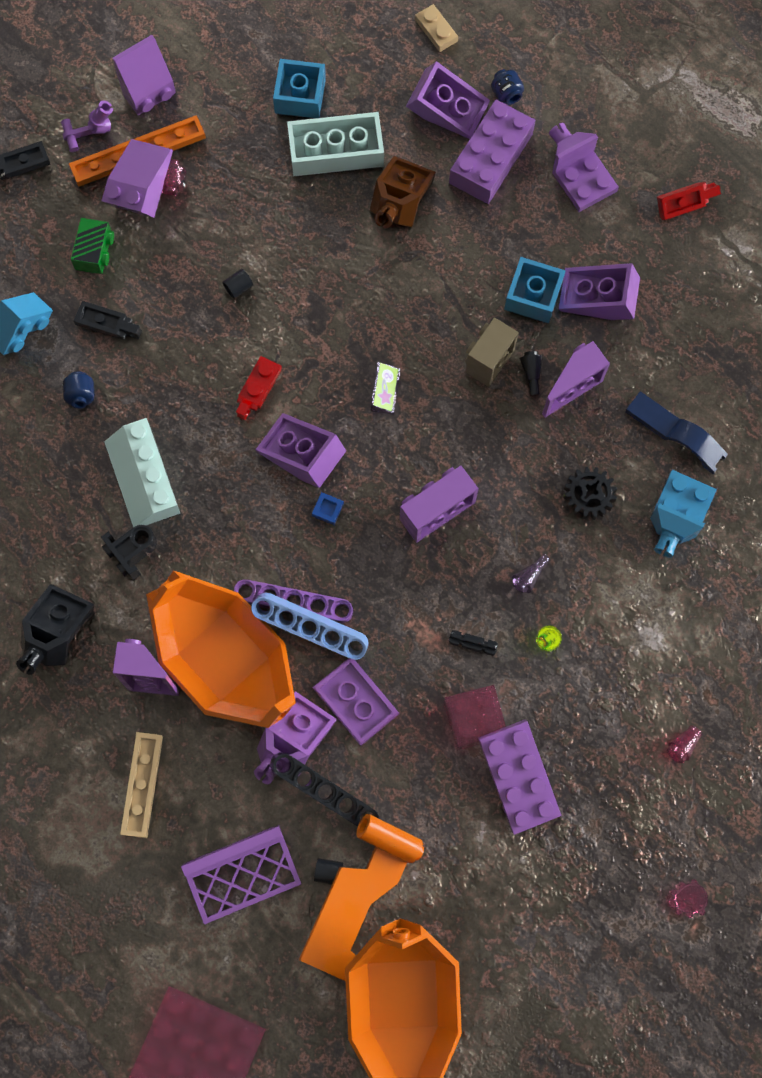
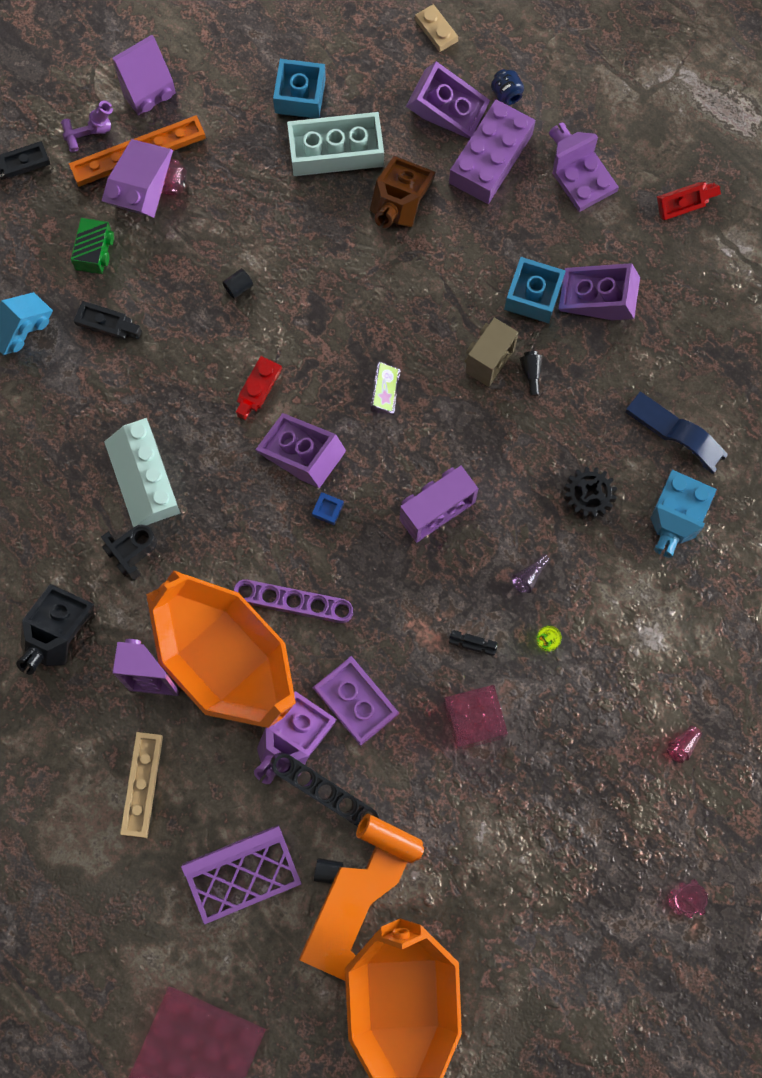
(78, 389): dark blue head -> none
(297, 626): light blue beam -> none
(519, 776): medium lavender plate -> none
(583, 371): medium lavender slope -> none

